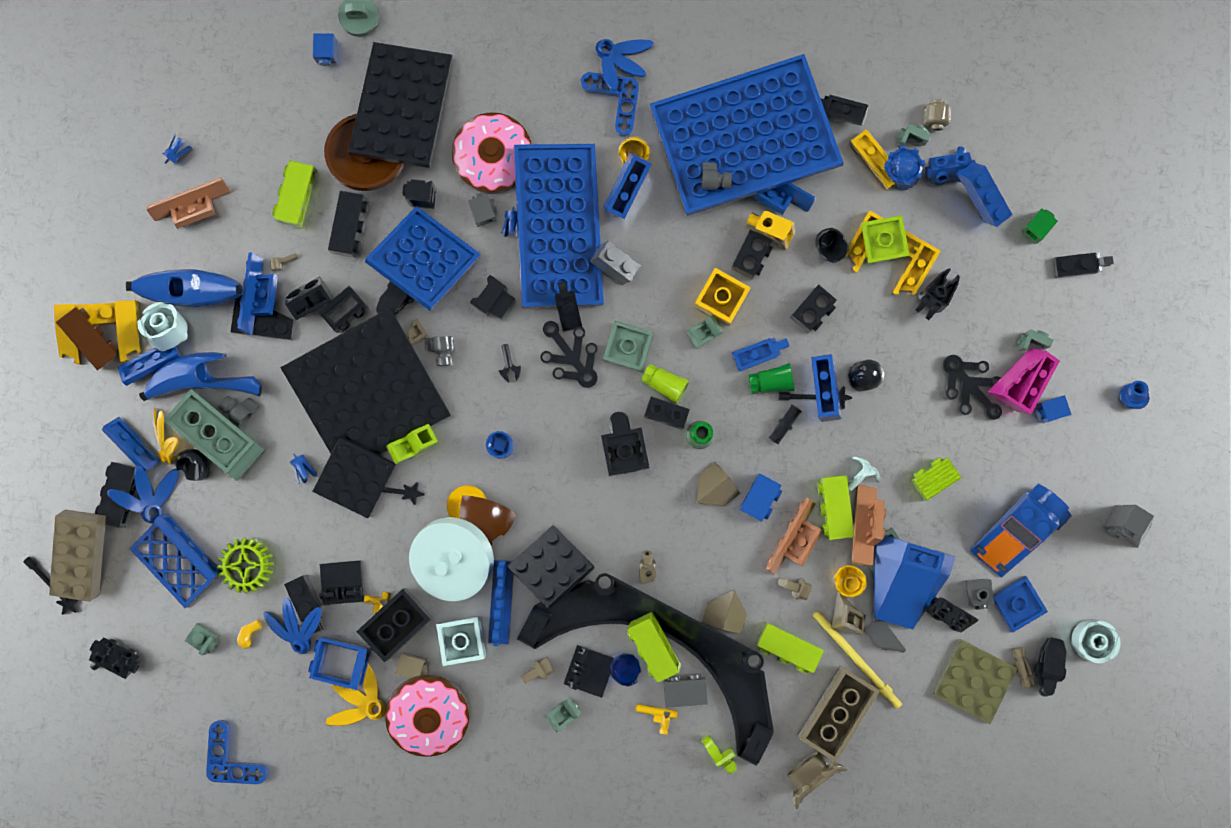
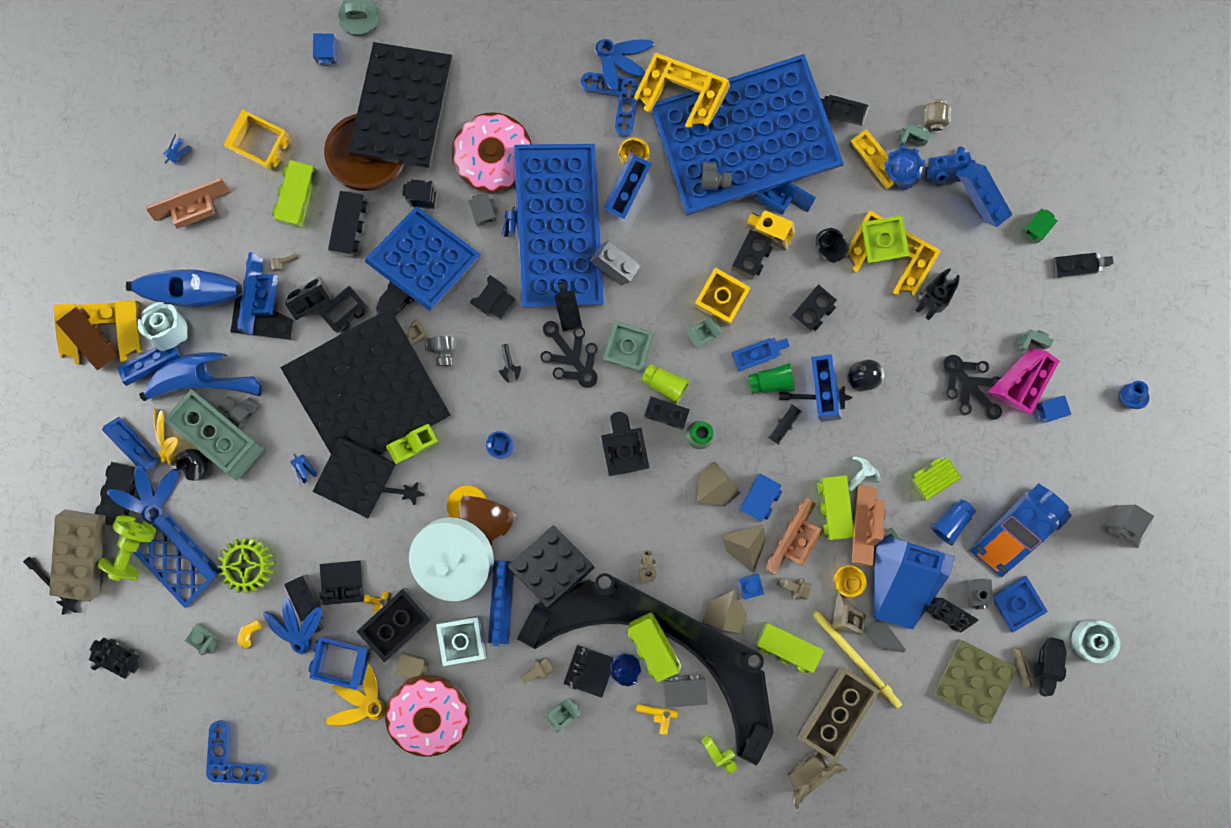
(130, 537): none -> lime piece
(239, 131): none -> yellow window
(665, 69): none -> yellow wedge
(746, 545): none -> dark tan slope
(750, 586): none -> blue brick
(953, 521): none -> blue plant

